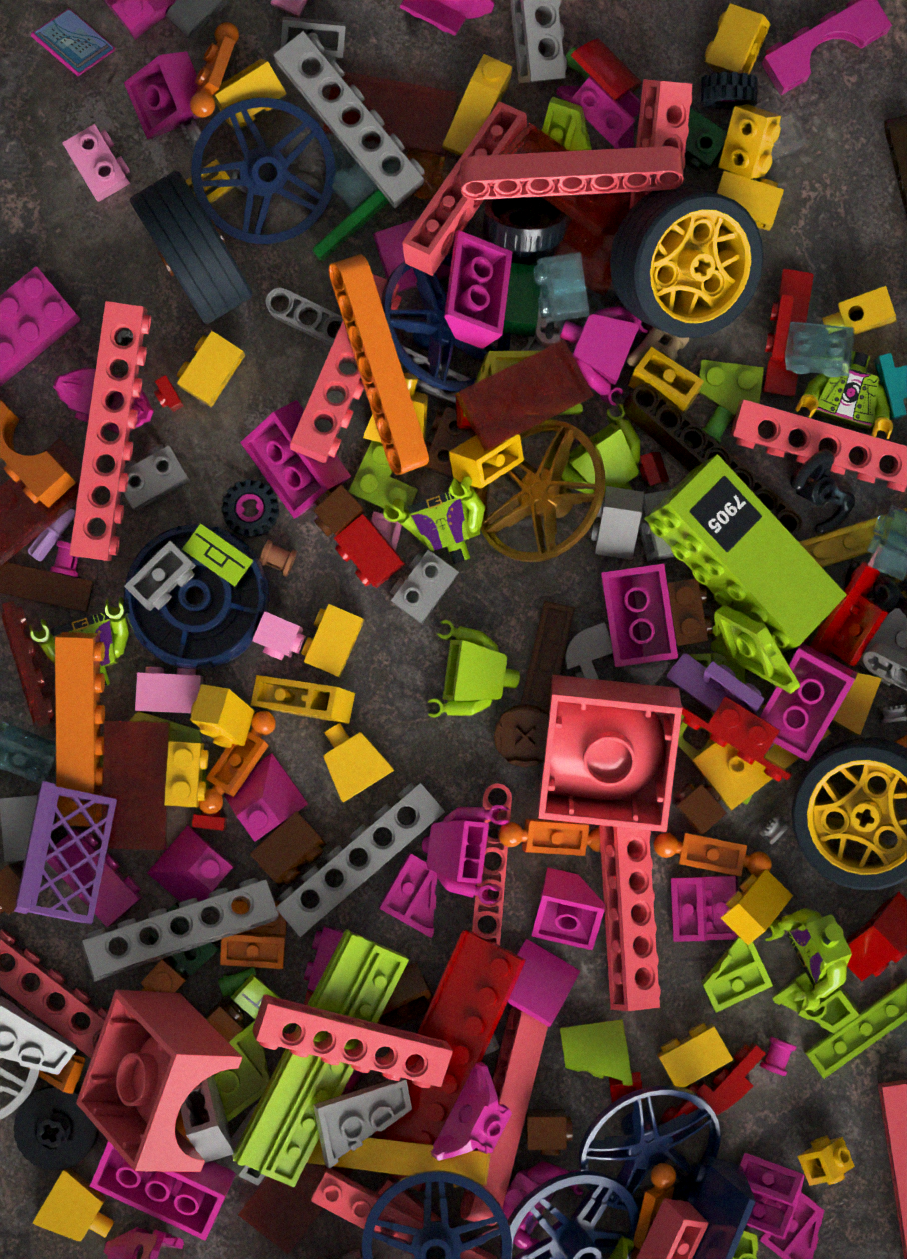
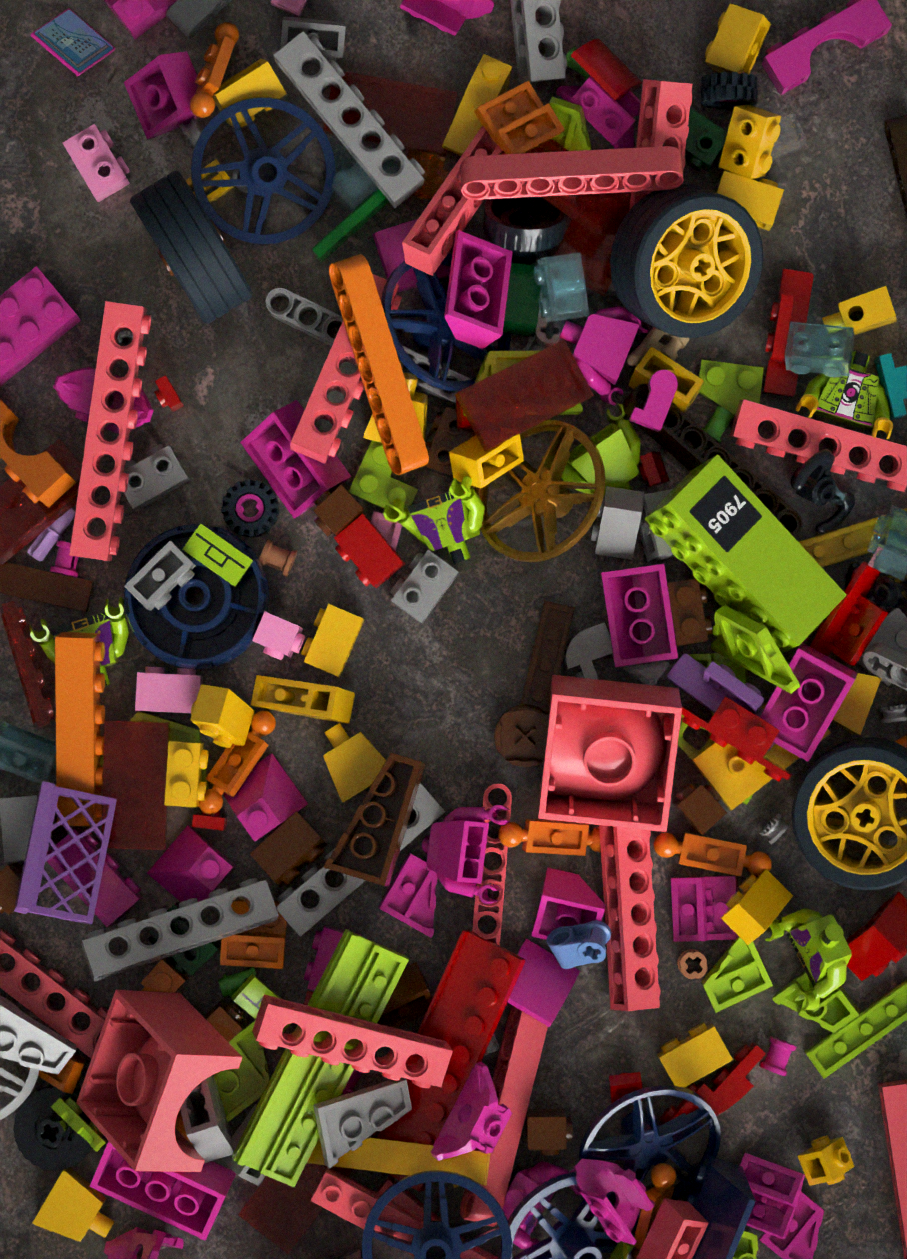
(69, 1112): none -> lime wing
(210, 368): yellow brick -> none
(379, 825): none -> reddish brown wedge
(473, 673): lime torso -> none
(519, 120): none -> orange slope
(577, 946): none -> medium blue piece
(598, 1050): lime slope -> none
(598, 1179): none -> dark pink piece
(661, 389): none -> dark pink leg
(692, 954): none -> nougat bush

